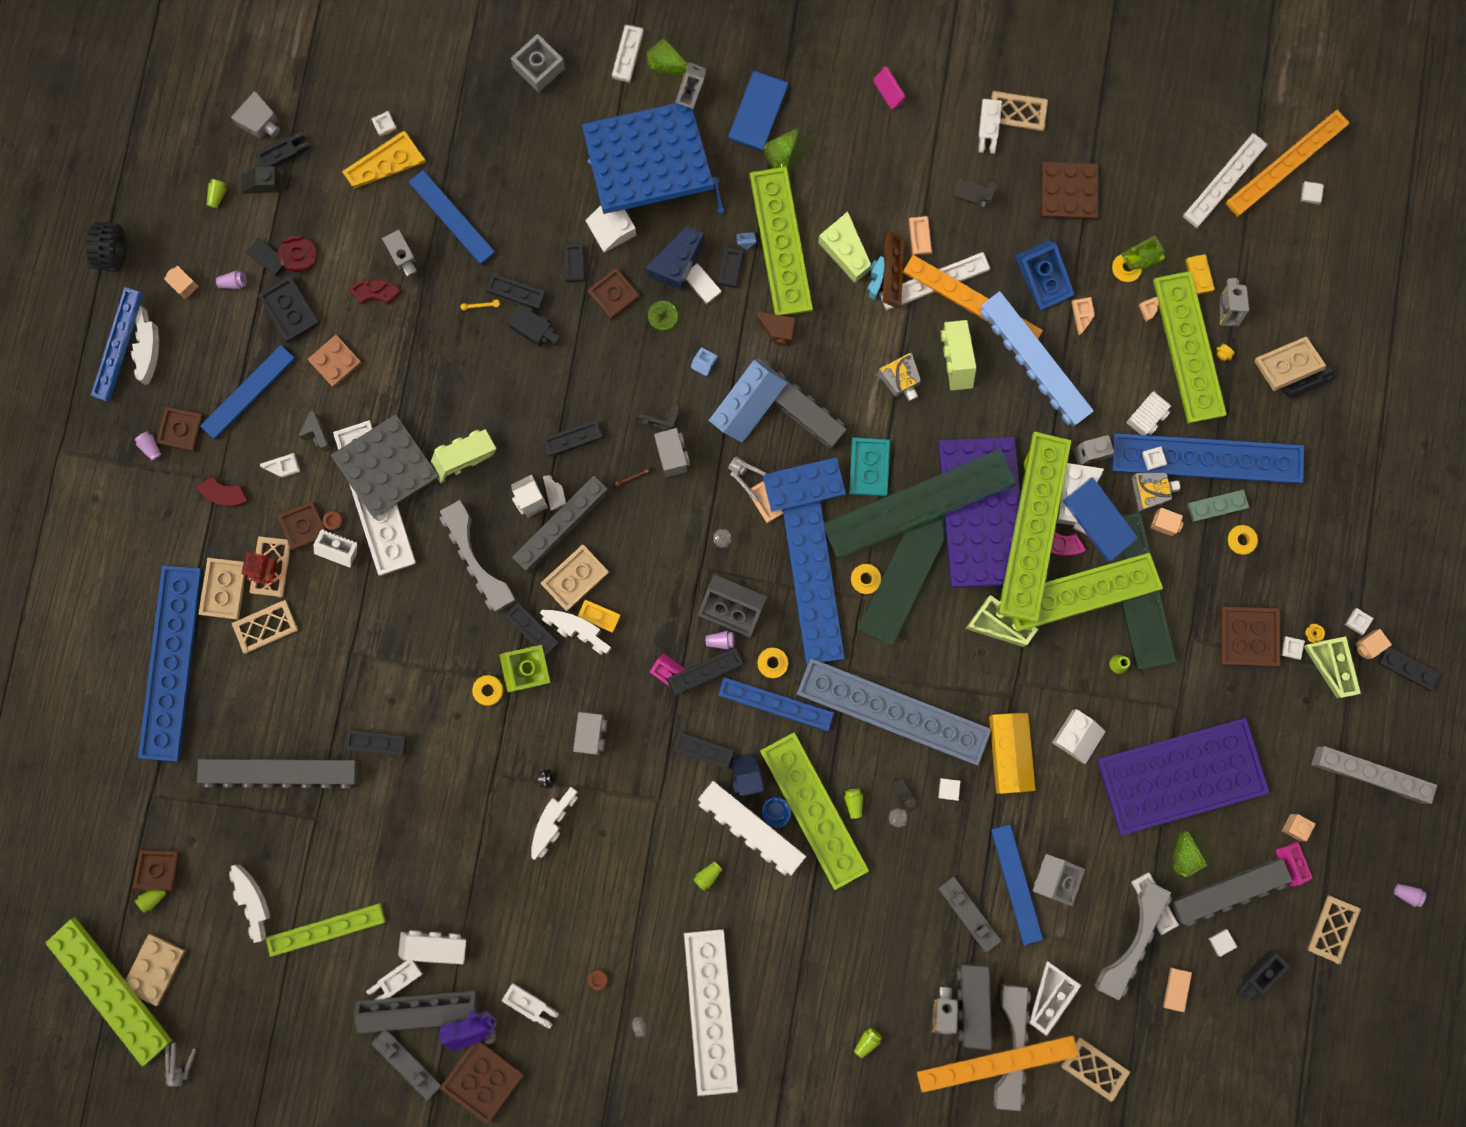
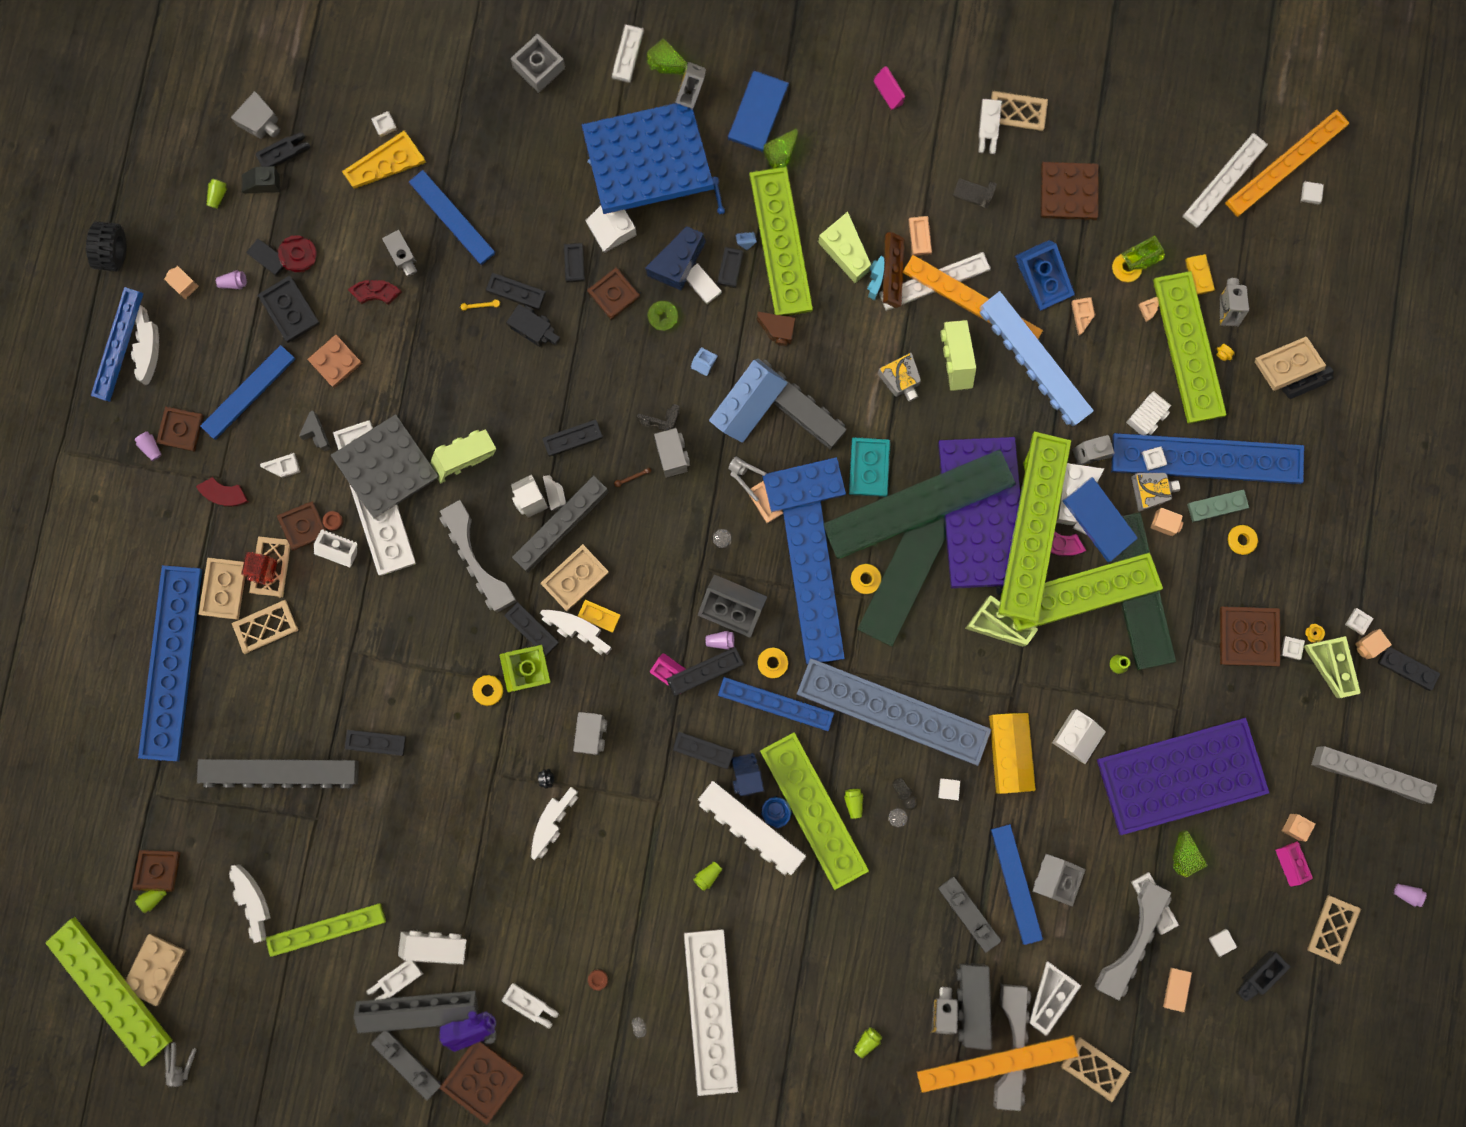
(1230, 891): dark grey brick -> none

